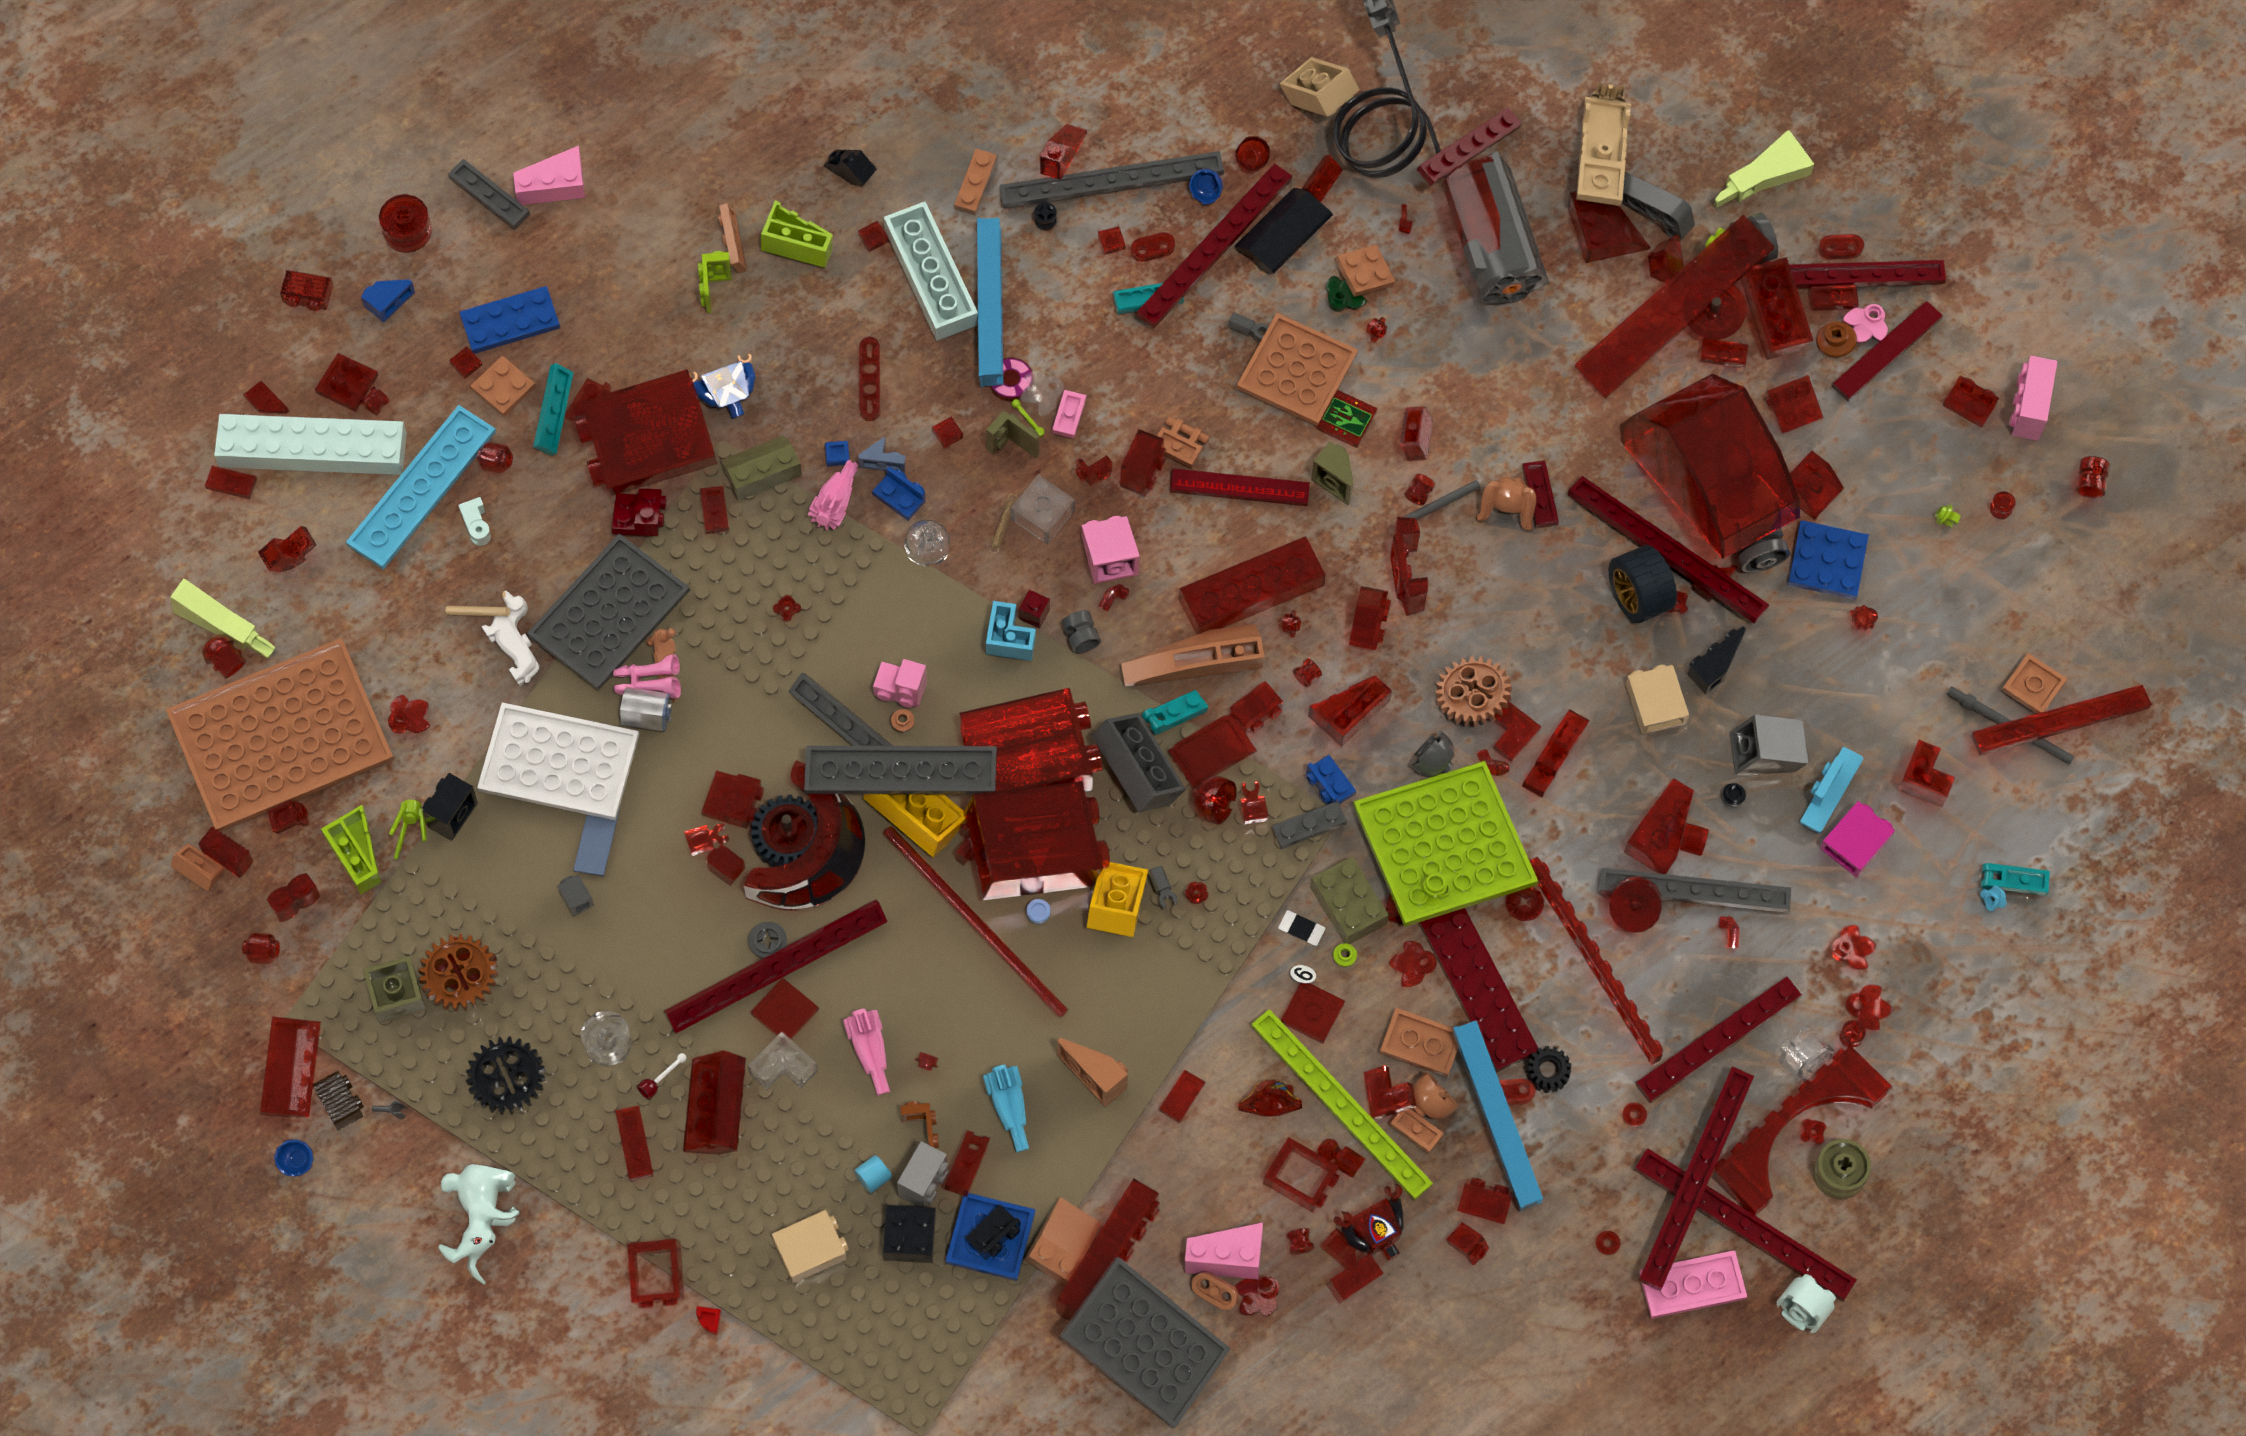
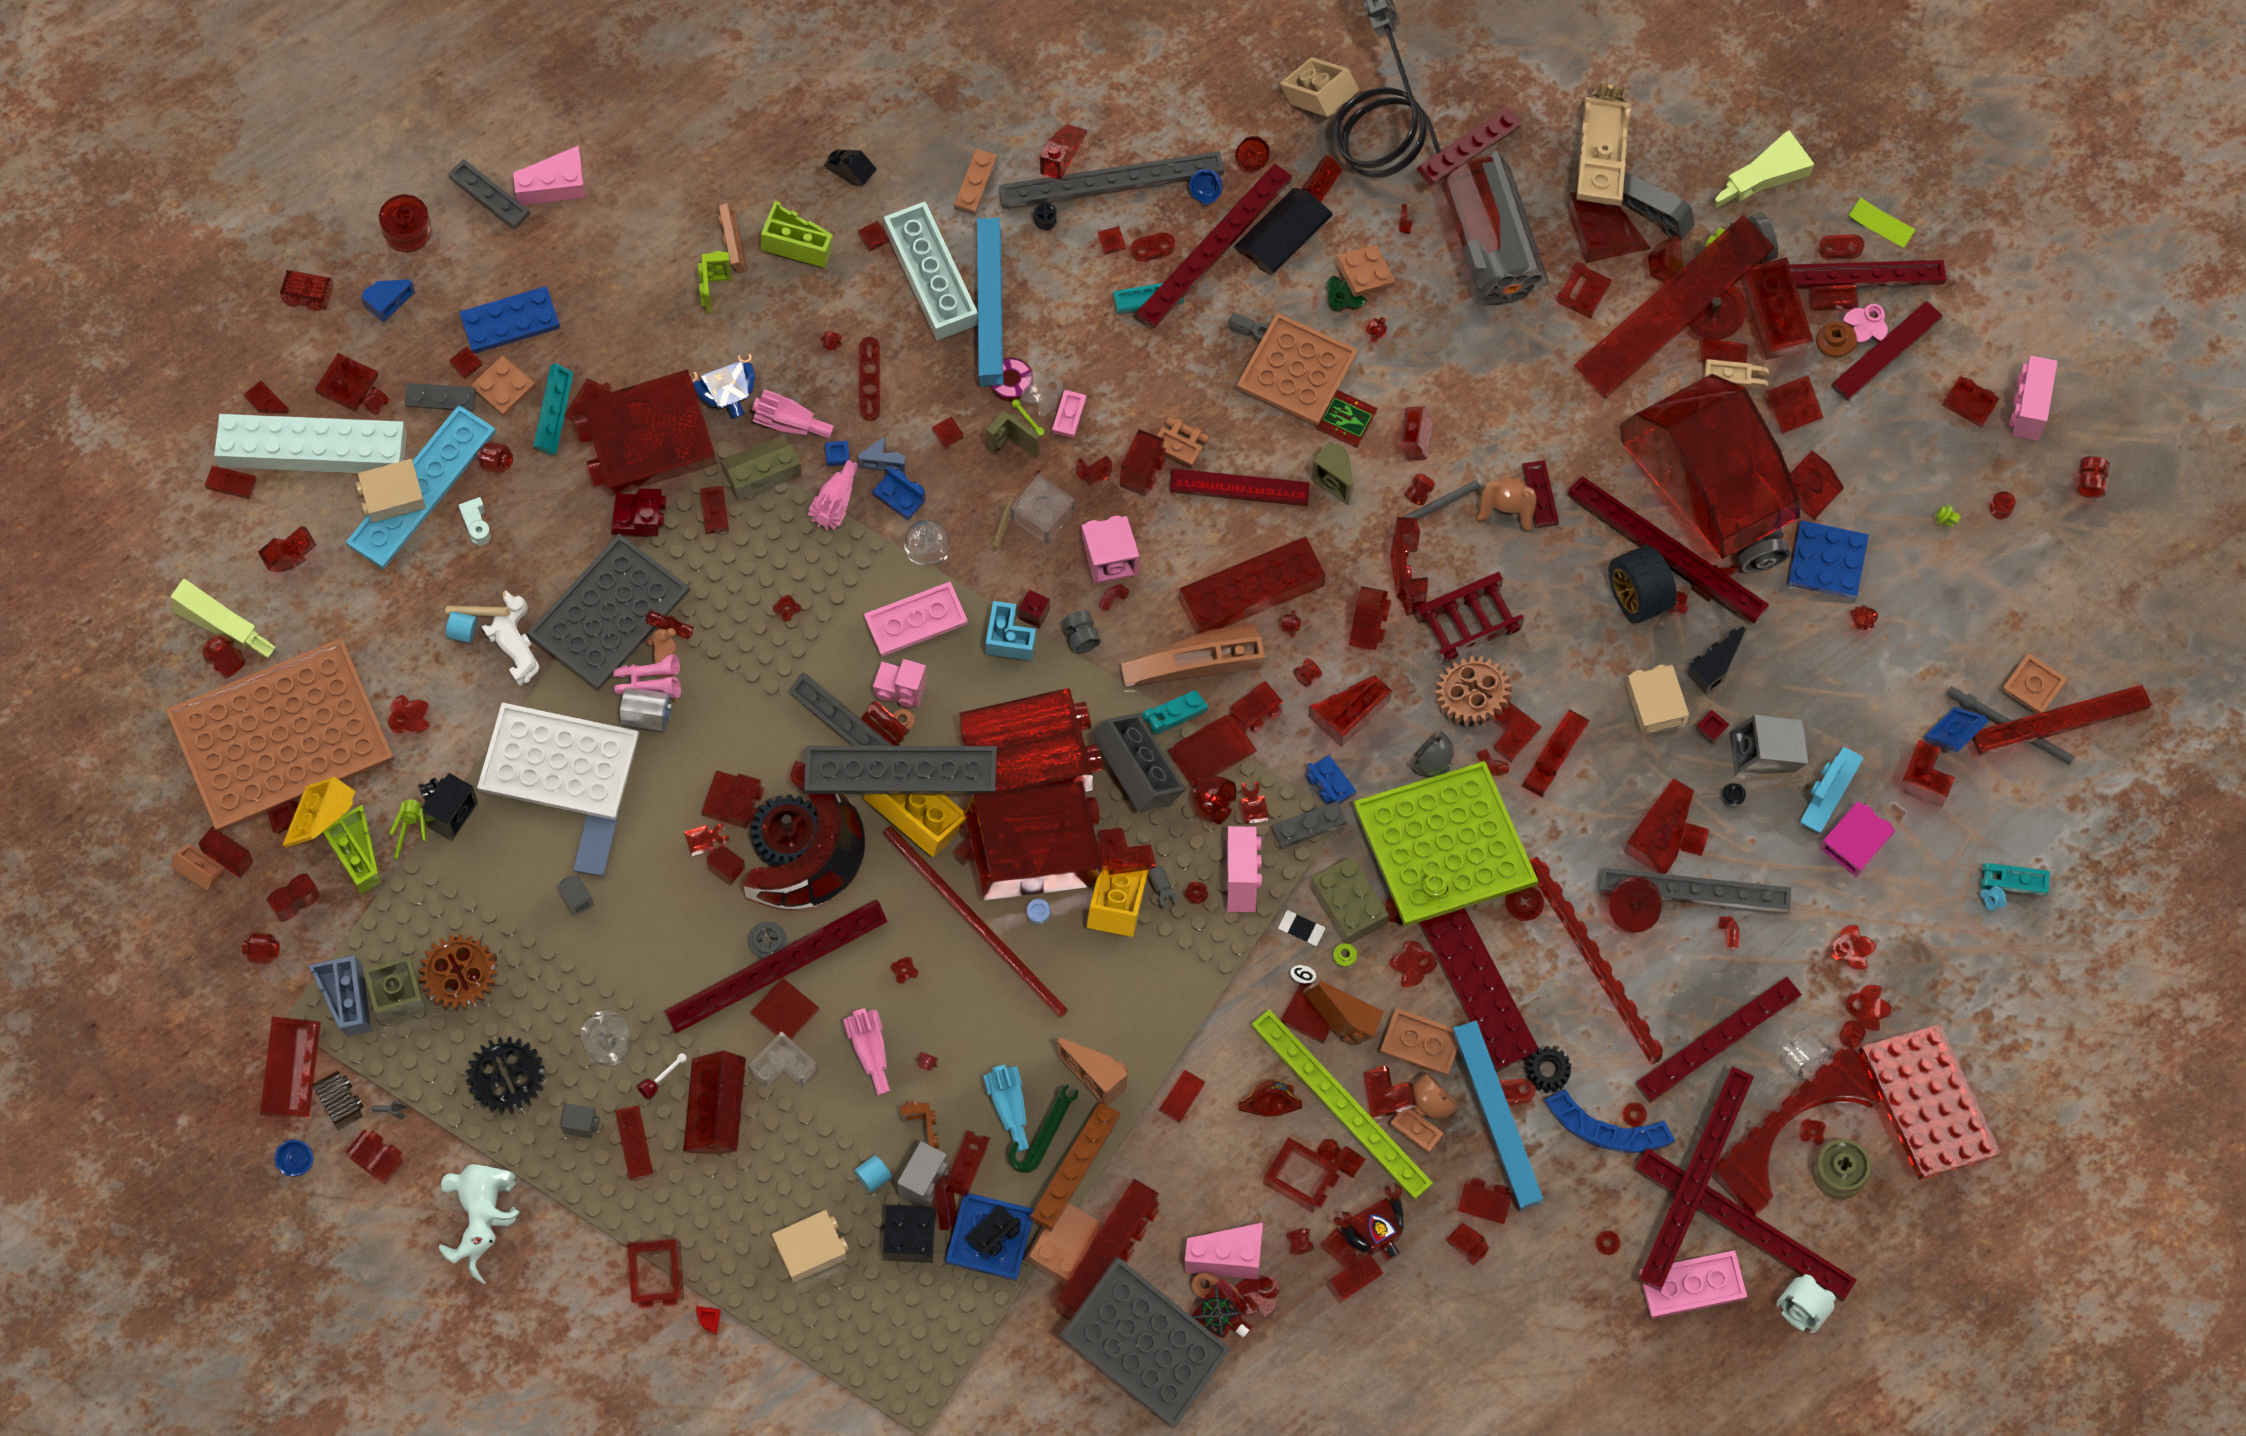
(318, 809): none -> yellow slope
(345, 992): none -> sand blue wedge
(375, 1156): none -> clear red brick
(390, 491): none -> tan brick
(428, 790): none -> black wheel
(440, 396): none -> dark grey plate
(461, 627): none -> medium azure piece
(579, 1121): none -> dark grey brick
(664, 622): none -> clear red pin
(787, 415): none -> bright pink piece
(831, 340): none -> clear red plate
(886, 721): none -> clear red tile
(906, 963): none -> clear red plate
(915, 619): none -> bright pink plate
(945, 1202): none -> clear red tile
(1045, 1134): none -> dark green piece
(1075, 1166): none -> dark orange plate
(1125, 858): none -> clear red plate
(1222, 1311): none -> torso
(1242, 868): none -> bright pink wedge
(1344, 1013): none -> dark orange slope
(1468, 594): none -> dark red fence
(1590, 293): none -> clear red plate
(1604, 1134): none -> blue tile
(1712, 726): none -> dark red plate
(1738, 373): none -> tan hinge
(1881, 223): none -> lime sticker
(1929, 1102): none -> clear red plate
(1956, 729): none -> blue tile

